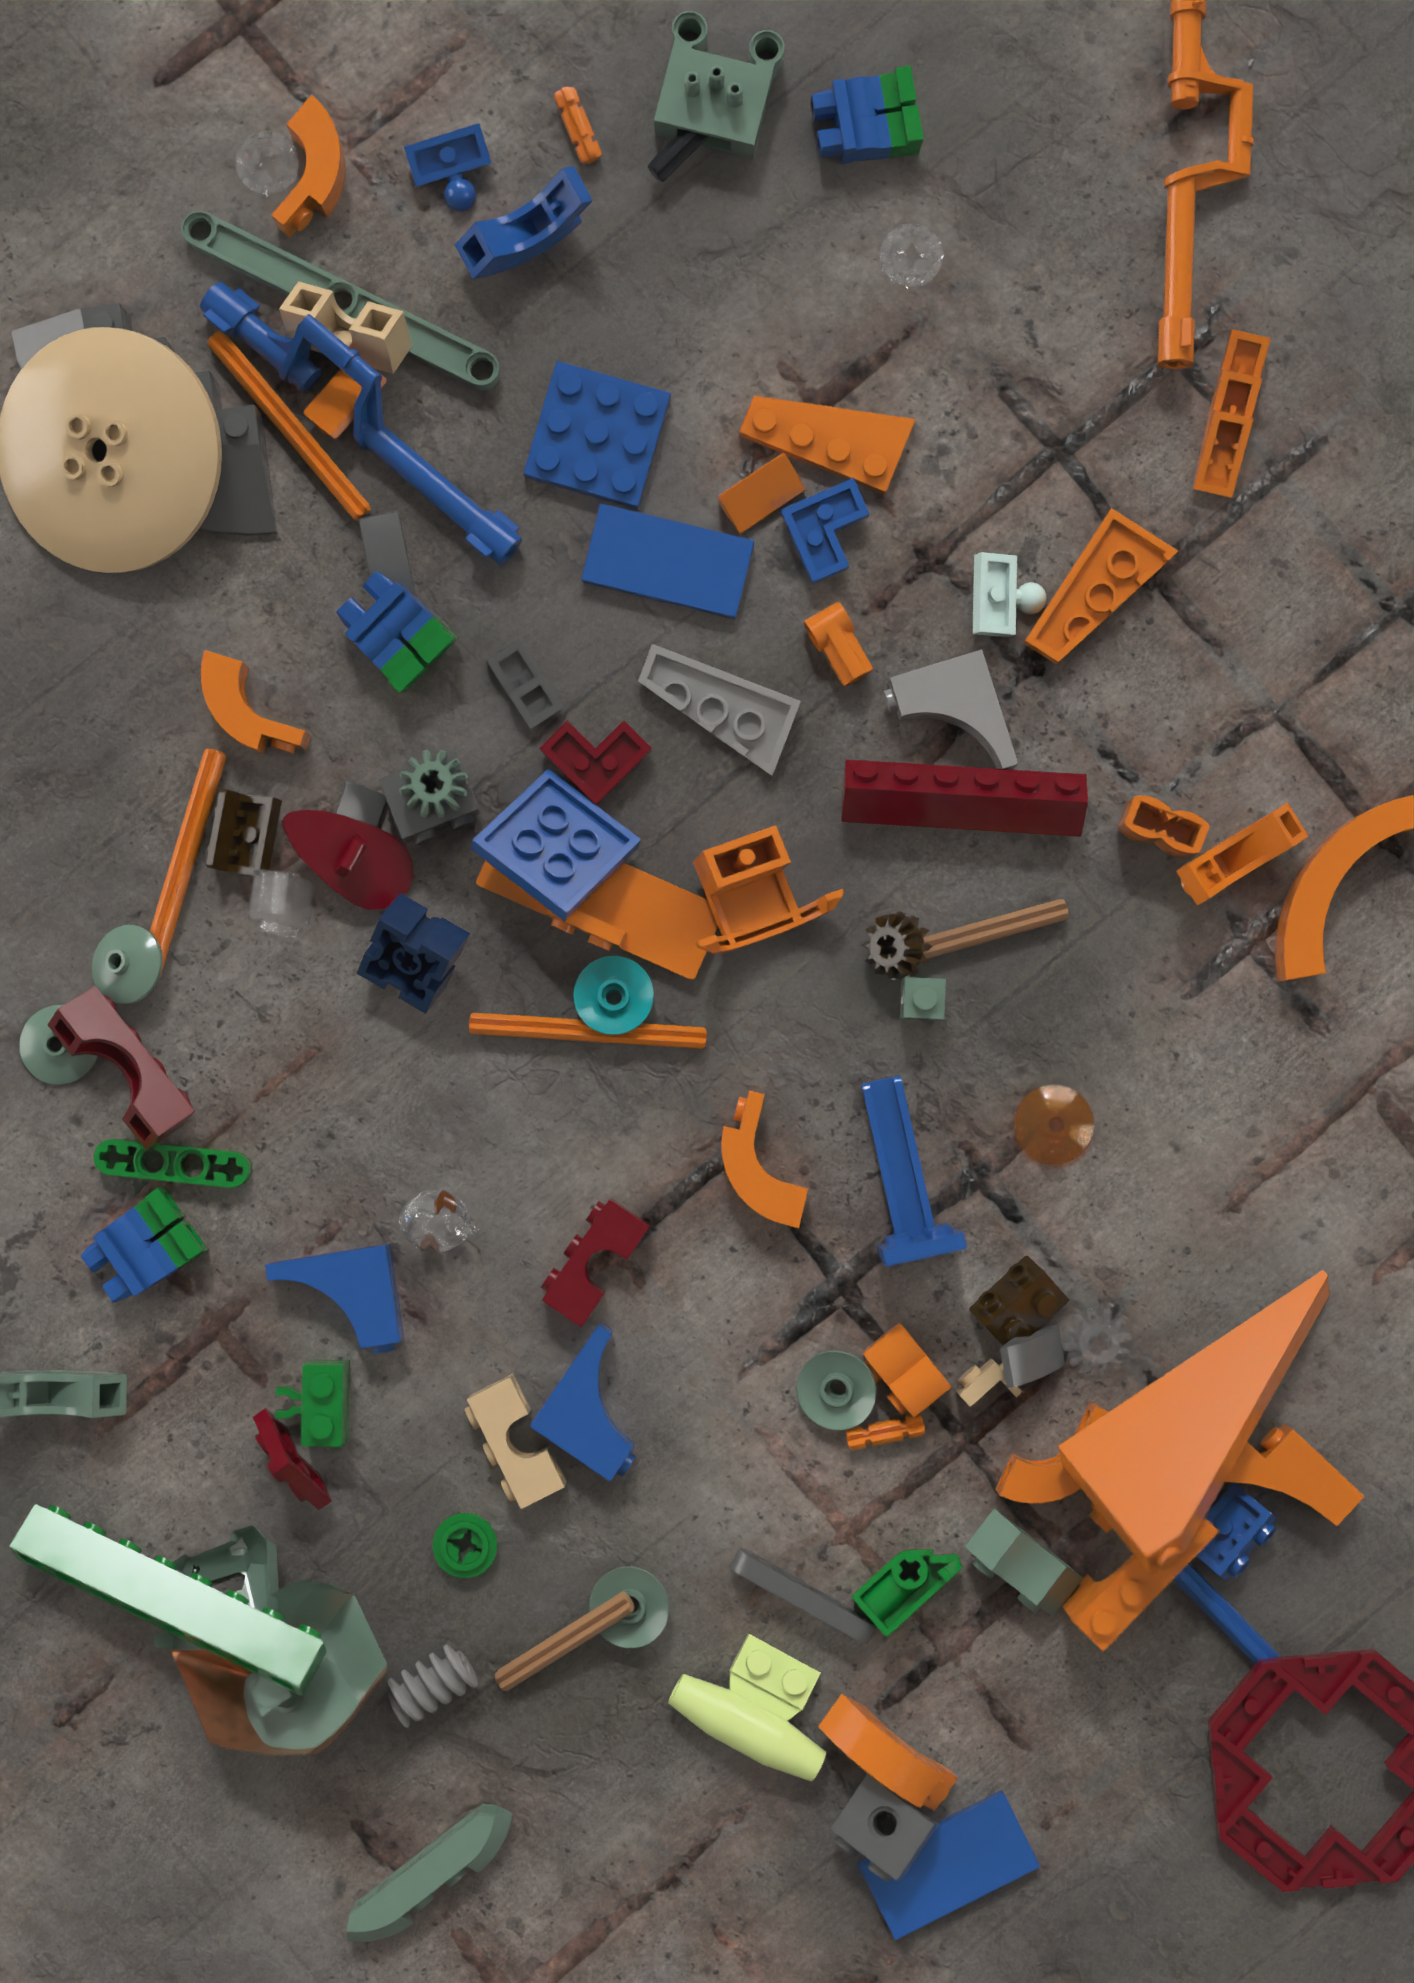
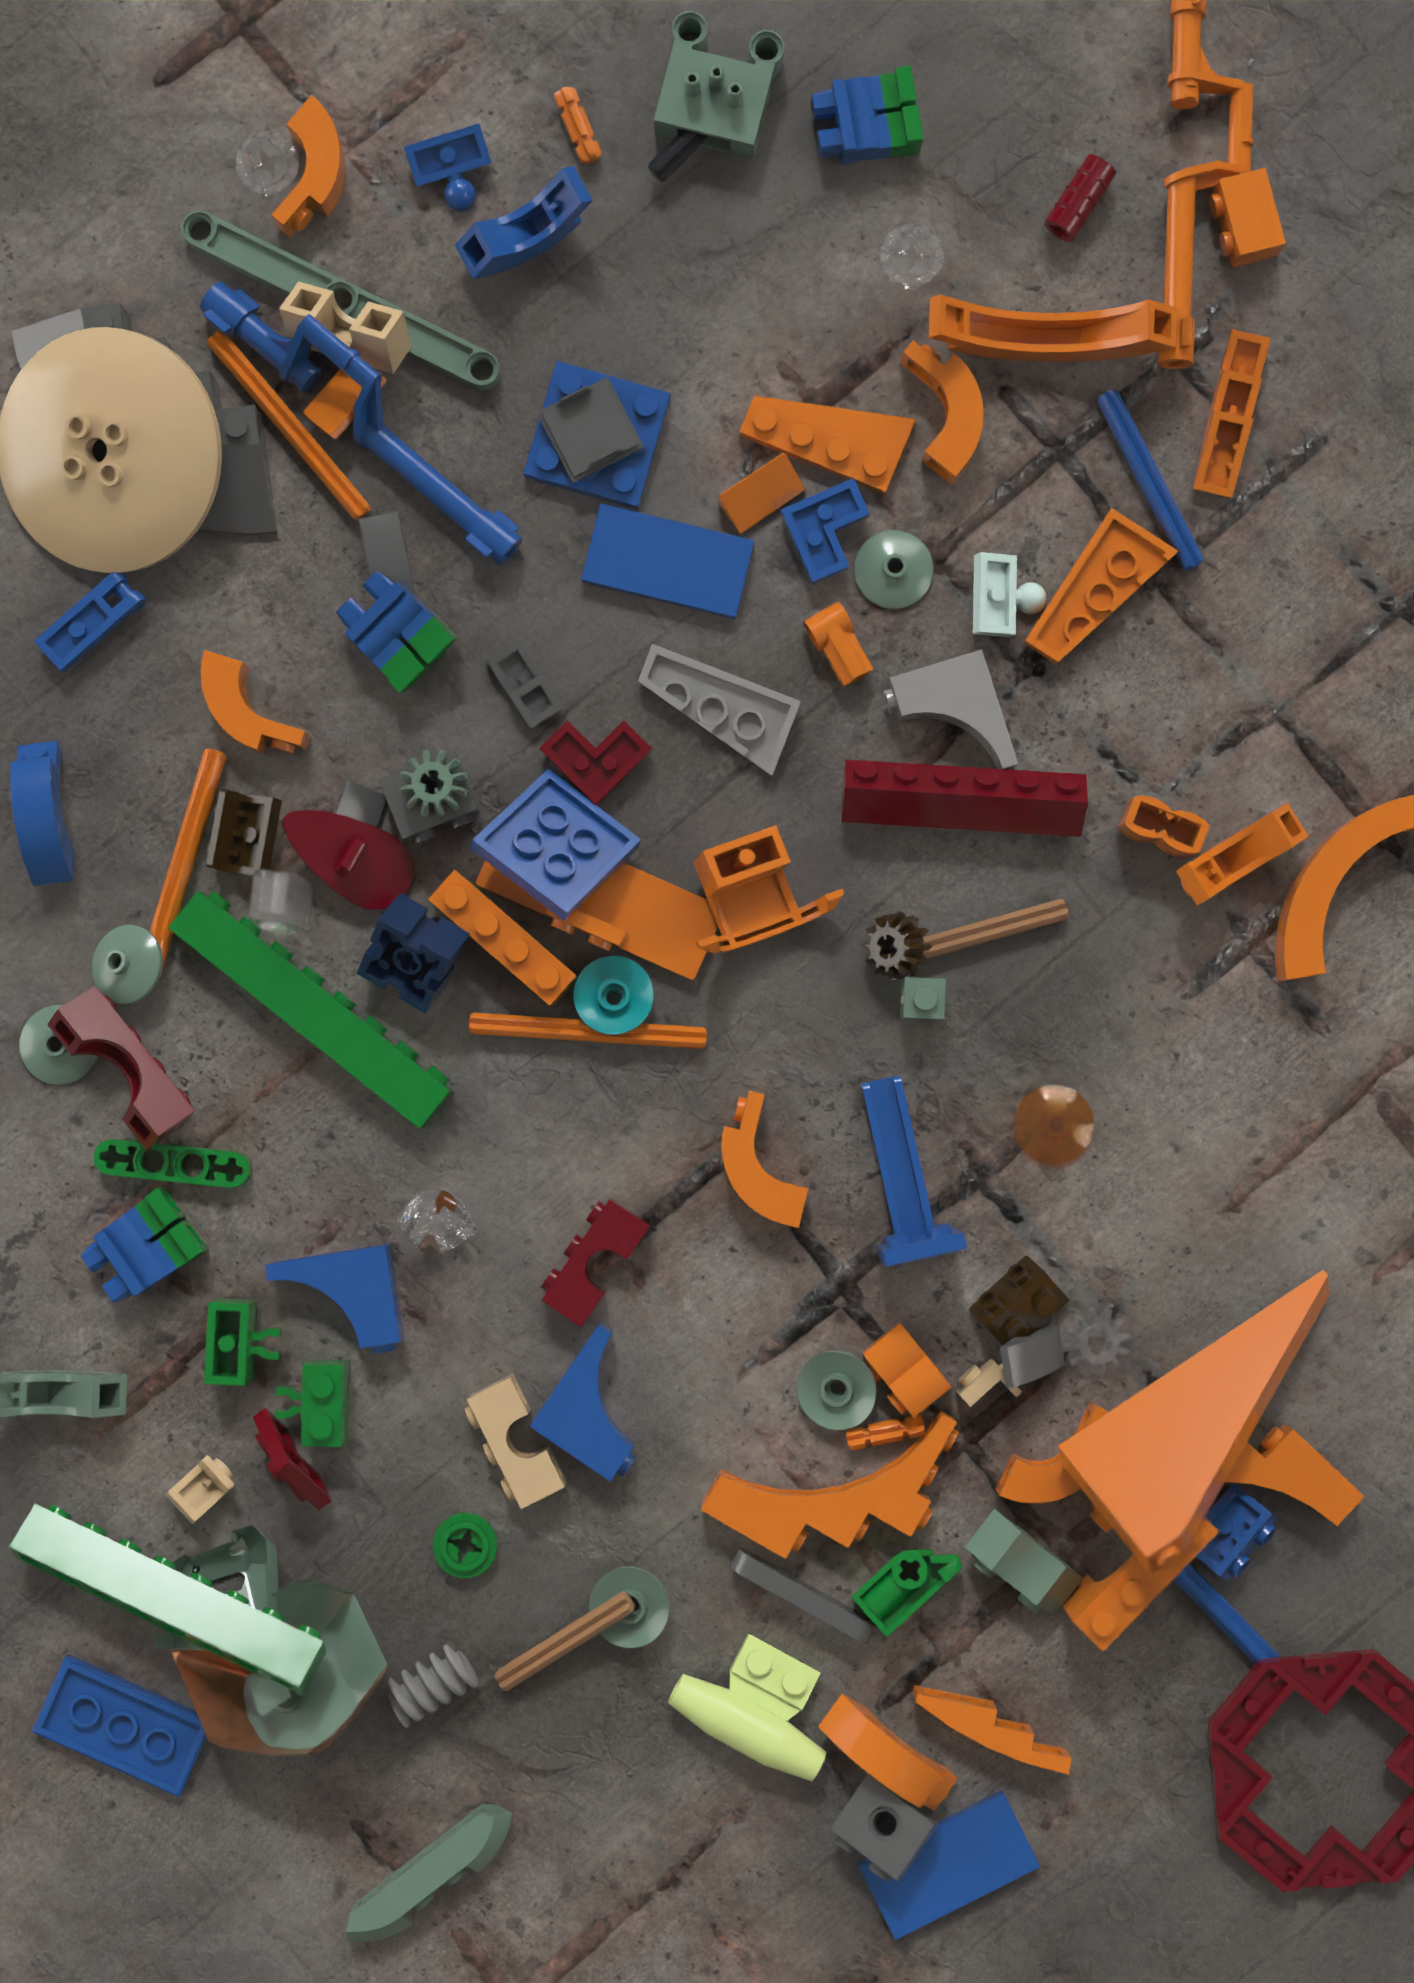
(39, 813): none -> blue arch
(89, 621): none -> blue plate
(121, 1725): none -> blue tile
(201, 1488): none -> tan bracket
(232, 1342): none -> green brick
(312, 1009): none -> green brick
(503, 938): none -> orange brick
(590, 429): none -> dark grey piece
(888, 588): none -> sand green dish
(891, 1494): none -> orange arch
(962, 406): none -> orange arch
(978, 1721): none -> orange slope
(1053, 337): none -> orange arch
(1080, 198): none -> dark red axle
(1150, 479): none -> blue axle
(1247, 218): none -> orange brick

